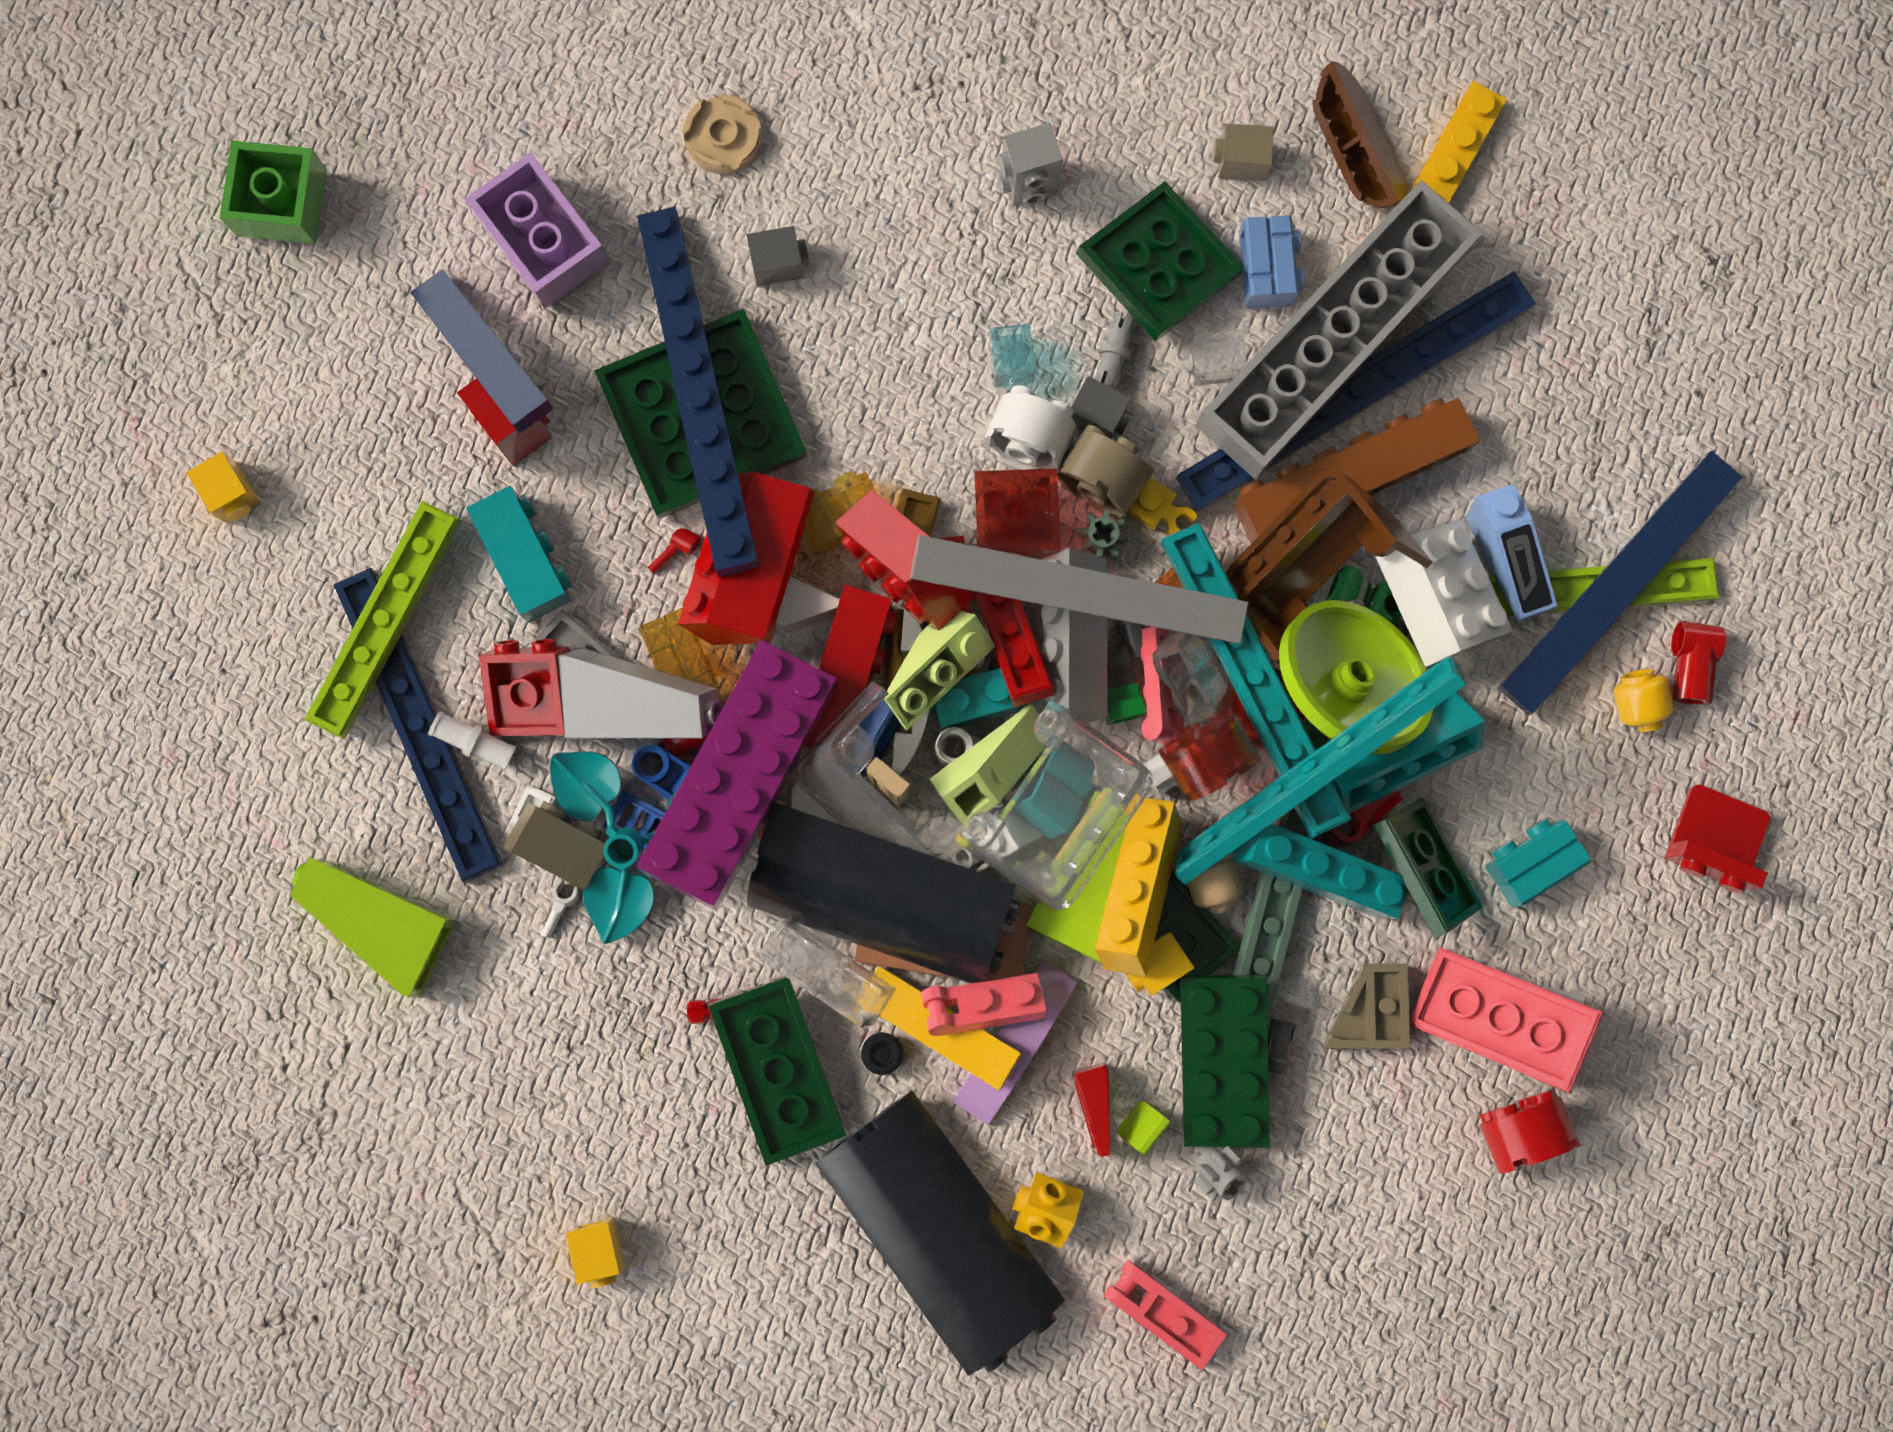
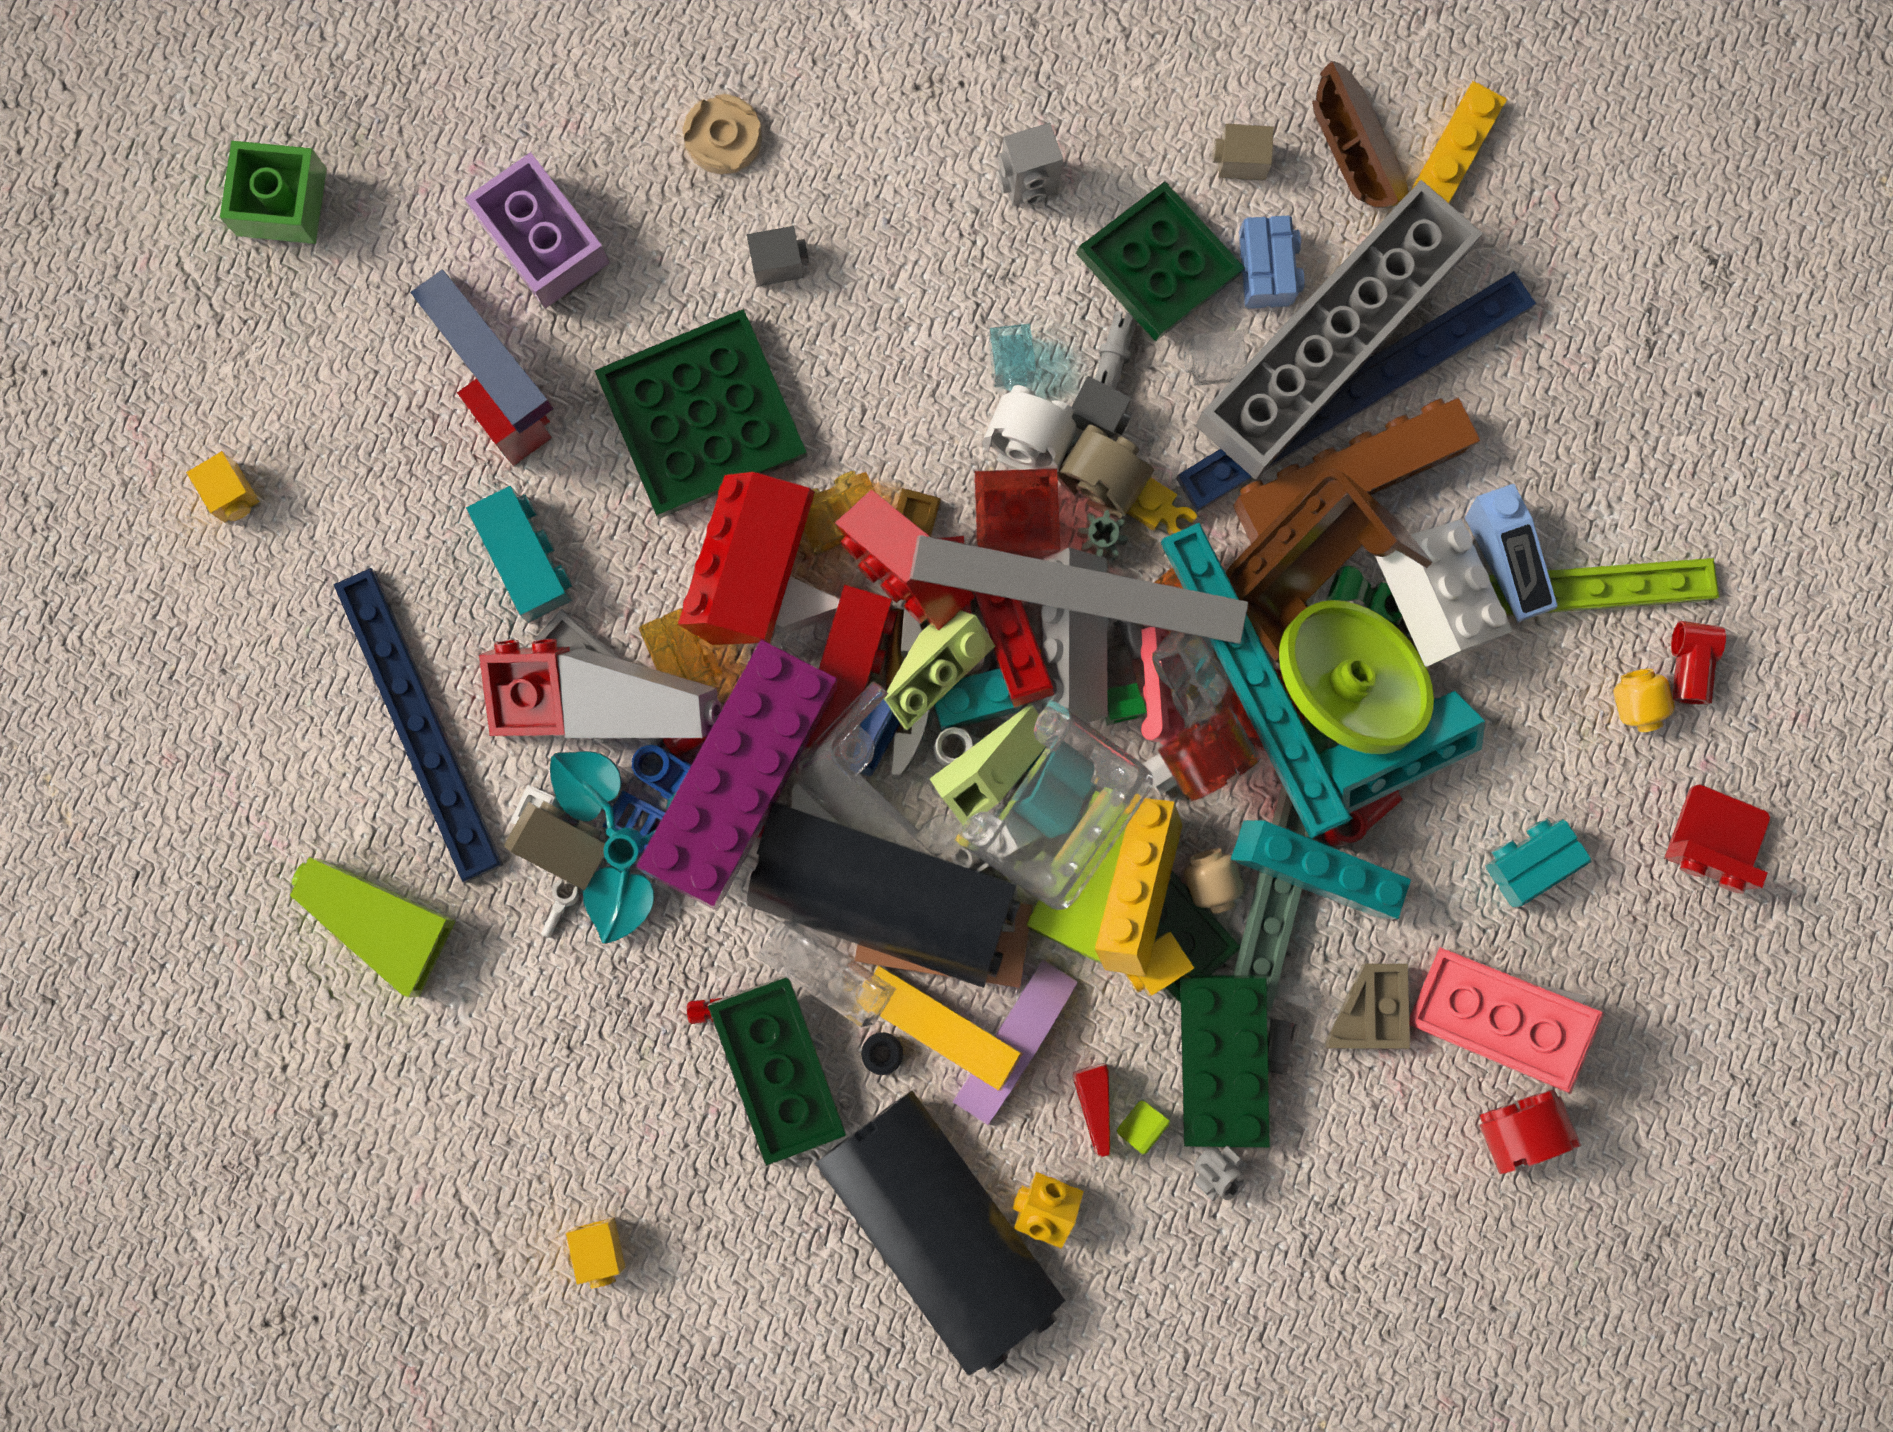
(382, 620): lime tile -> none
(472, 740): white pin -> none
(681, 540): red hand -> none
(698, 393): dark blue plate -> none
(888, 782): tan tile -> none
(984, 1004): coral plate -> none
(1166, 1316): coral plate -> none
(1319, 768): teal tile -> none
(1428, 867): dark green tile -> none
(1619, 583): dark blue tile -> none

